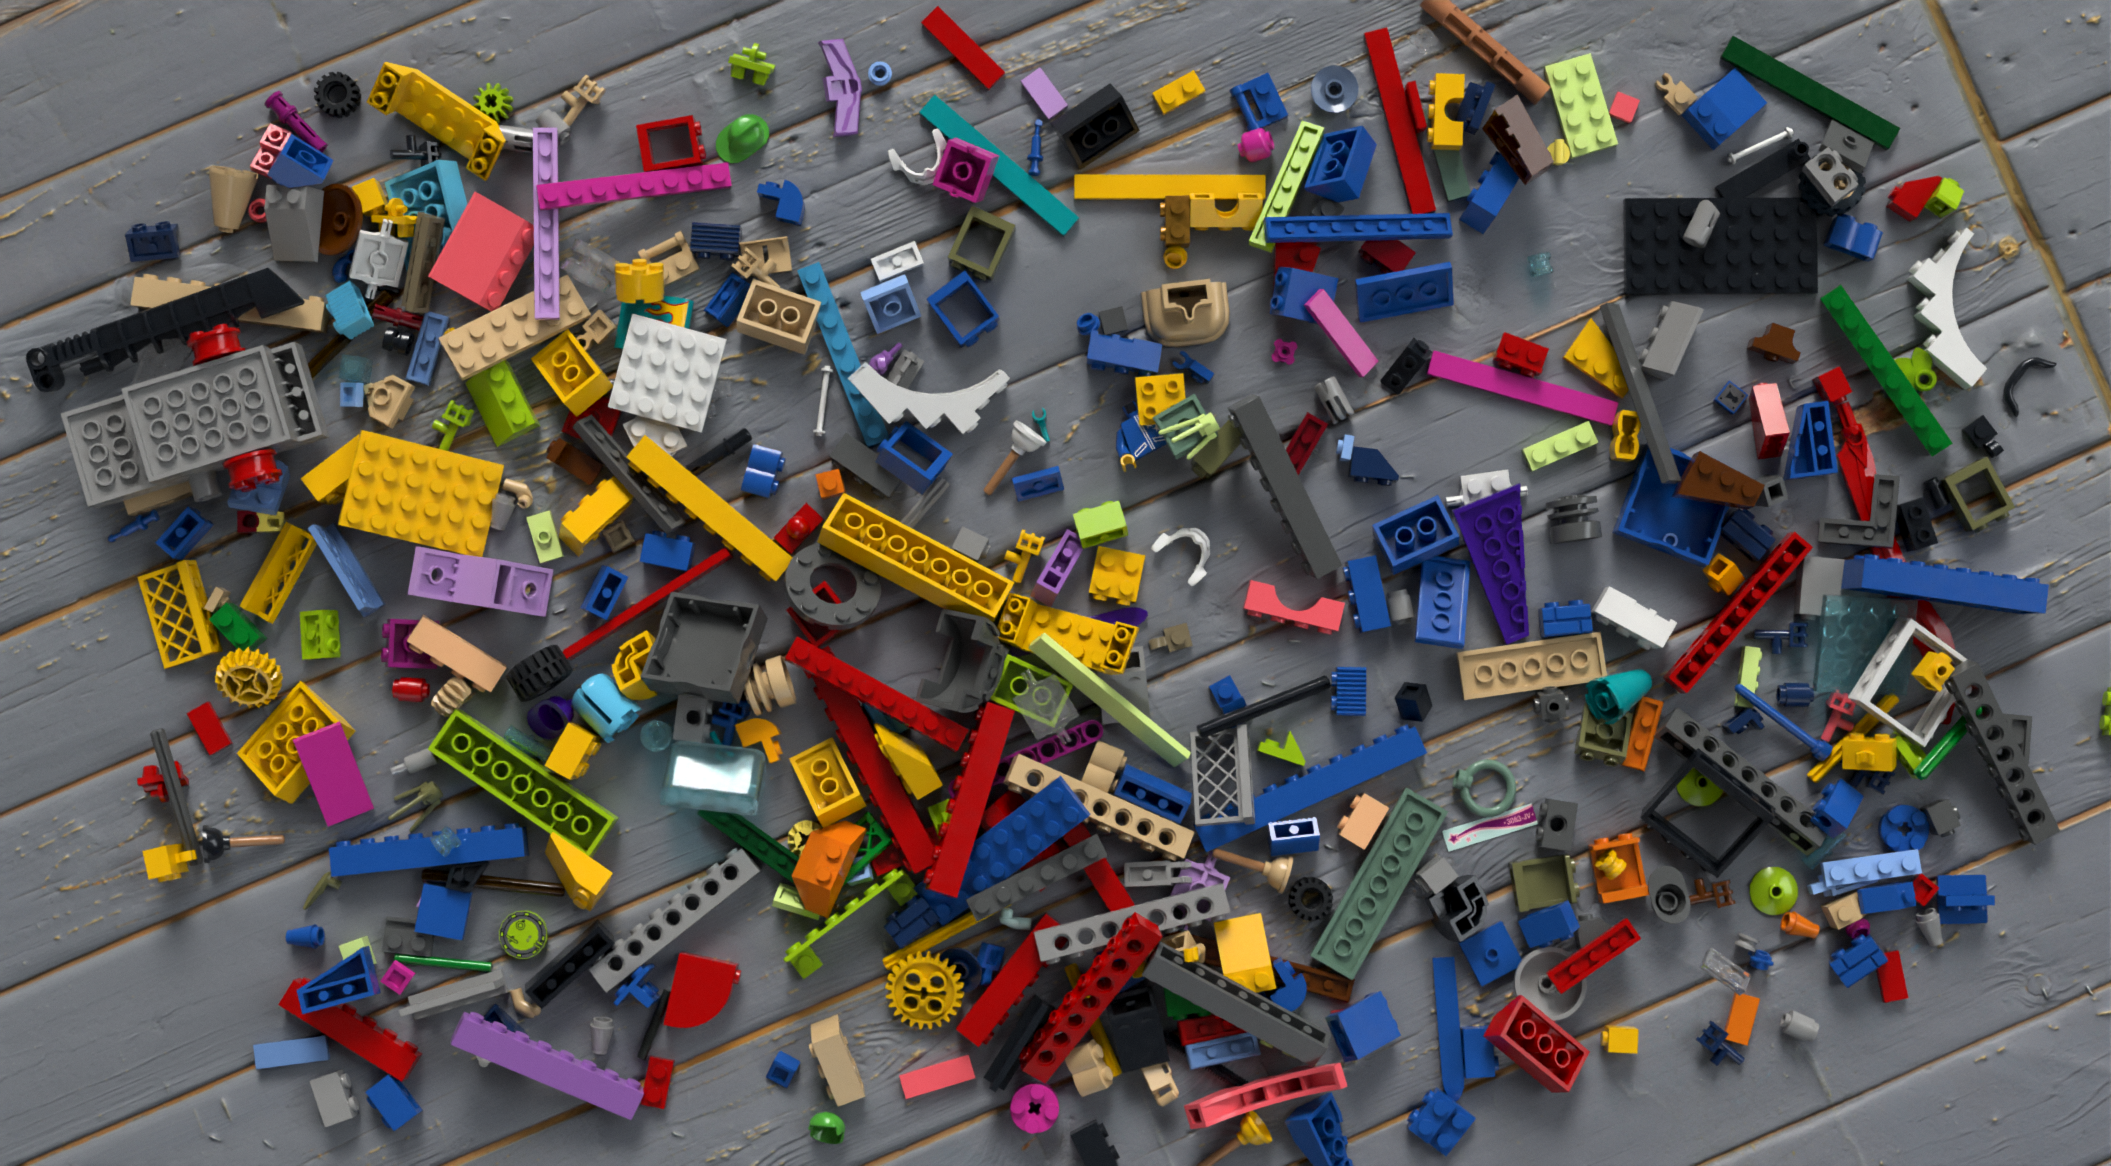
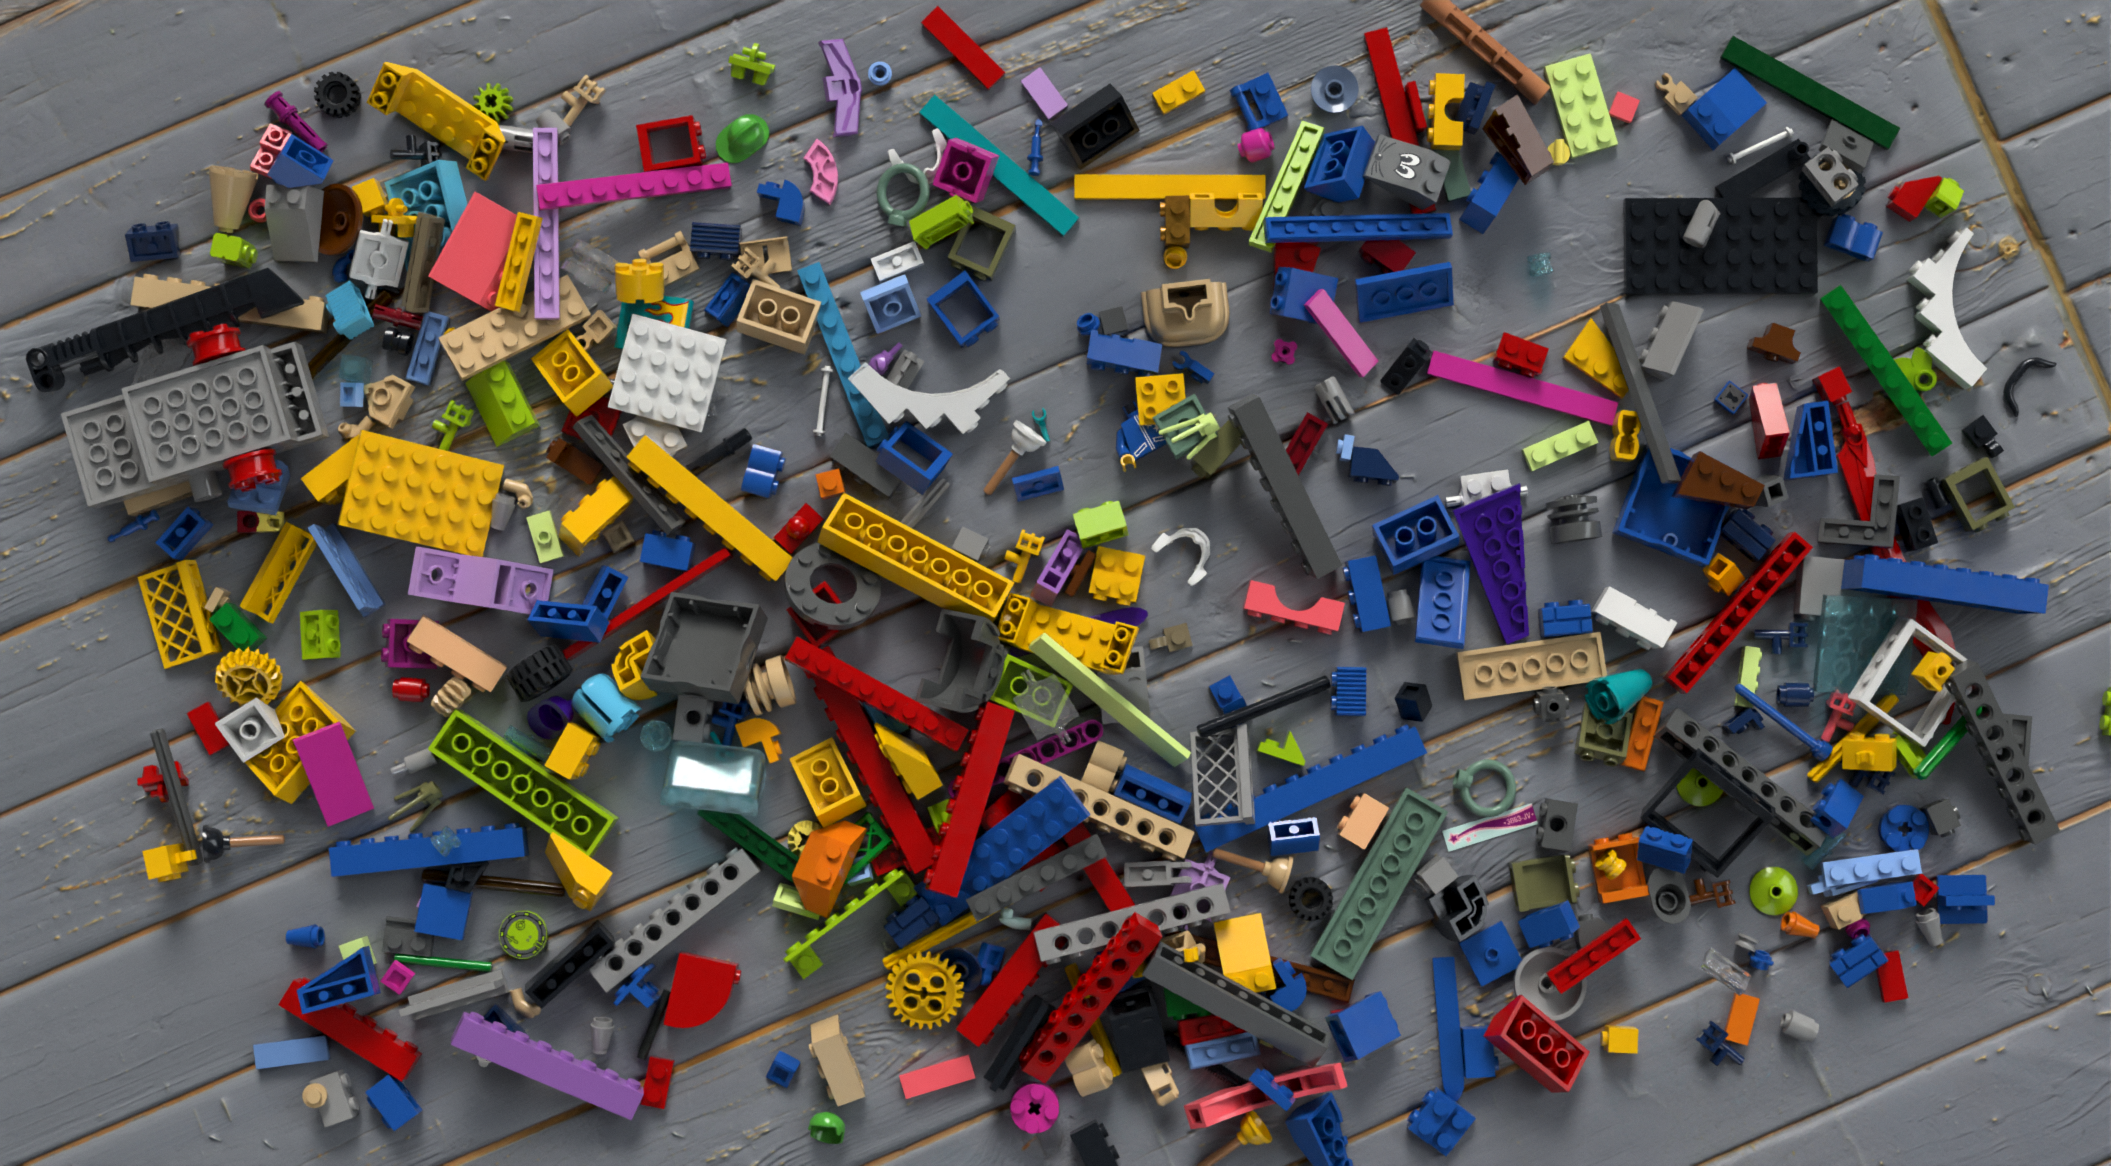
(233, 251): none -> lime brick
(251, 729): none -> white slope
(315, 1095): none -> tan plate
(326, 880): olive bar -> none
(350, 431): none -> tan arm
(518, 261): none -> yellow plate
(568, 621): none -> blue brick
(824, 172): none -> bright pink tile
(900, 217): none -> sand green piece
(941, 221): none -> lime window
(1079, 572): none -> reddish brown plate
(1280, 1094): none -> blue plate
(1407, 171): none -> slope
(1665, 849): none -> blue brick

